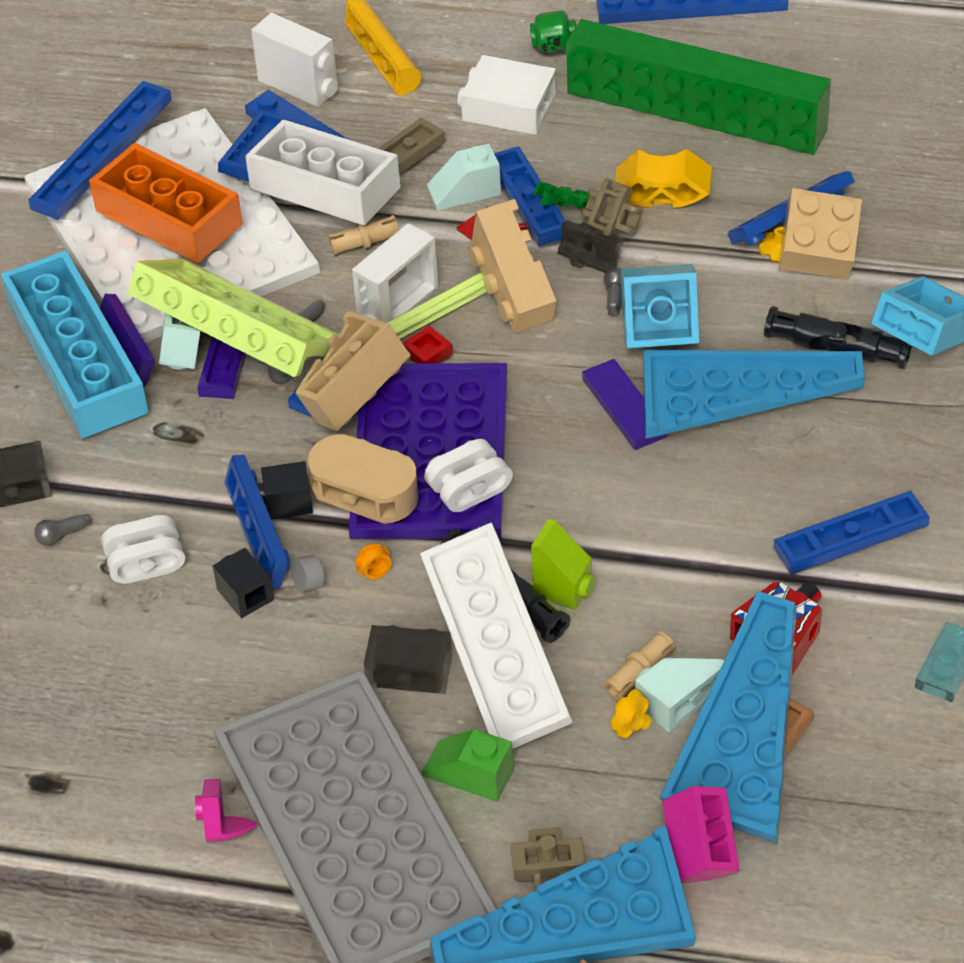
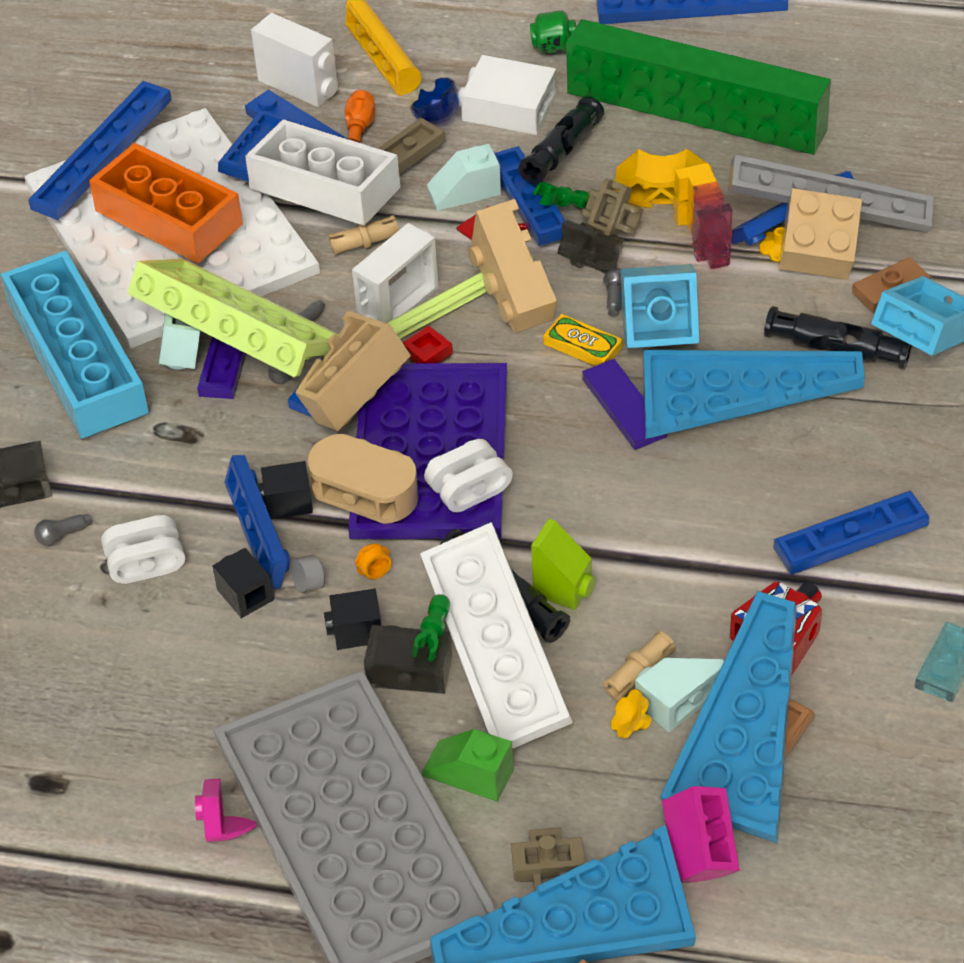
(128, 336): dark purple tile -> none
(352, 617): none -> black brick
(359, 113): none -> orange piece
(432, 626): none -> green piece
(437, 104): none -> clear blue hair
(560, 140): none -> black piece
(582, 341): none -> yellow tile
(702, 208): none -> clear pink hips
(870, 288): none -> medium nougat plate
(879, 202): none -> light grey plate

